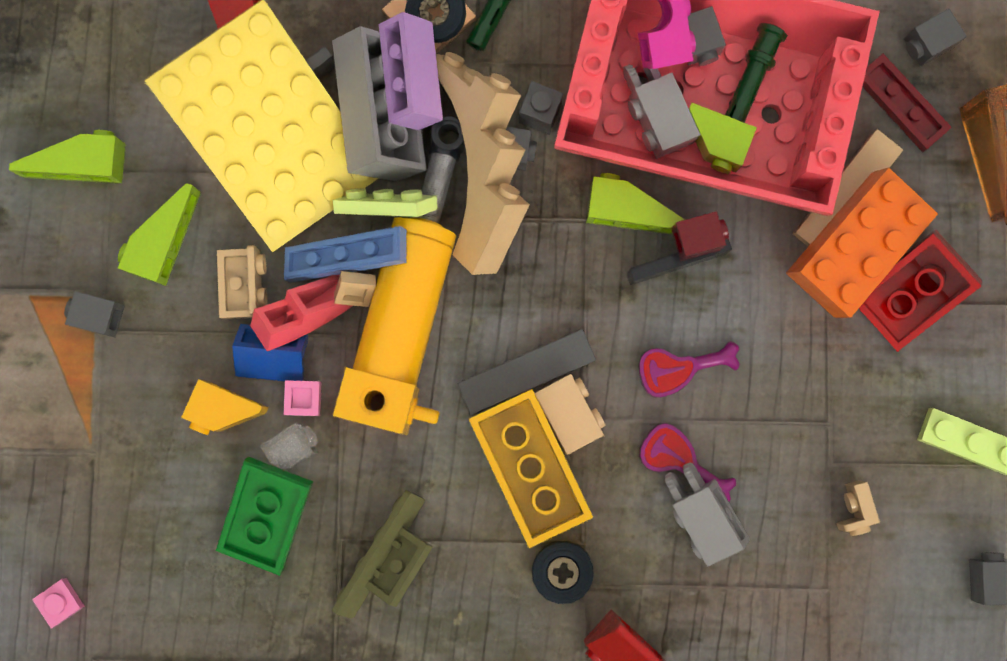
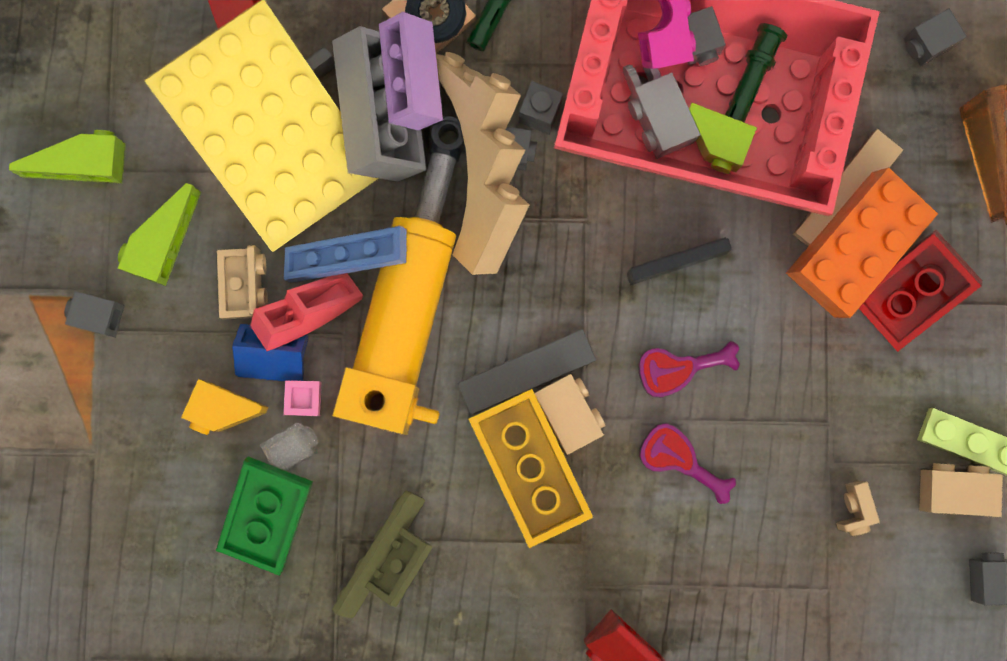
(58, 602): bright pink plate -> none
(354, 289): tan plate -> none
(385, 203): yellowish green plate -> none
(548, 583): black bush -> none
(626, 206): lime slope -> none
(700, 235): dark red brick -> none
(706, 516): light grey hinge -> none
(904, 103): dark red plate -> none
(961, 492): none -> tan brick

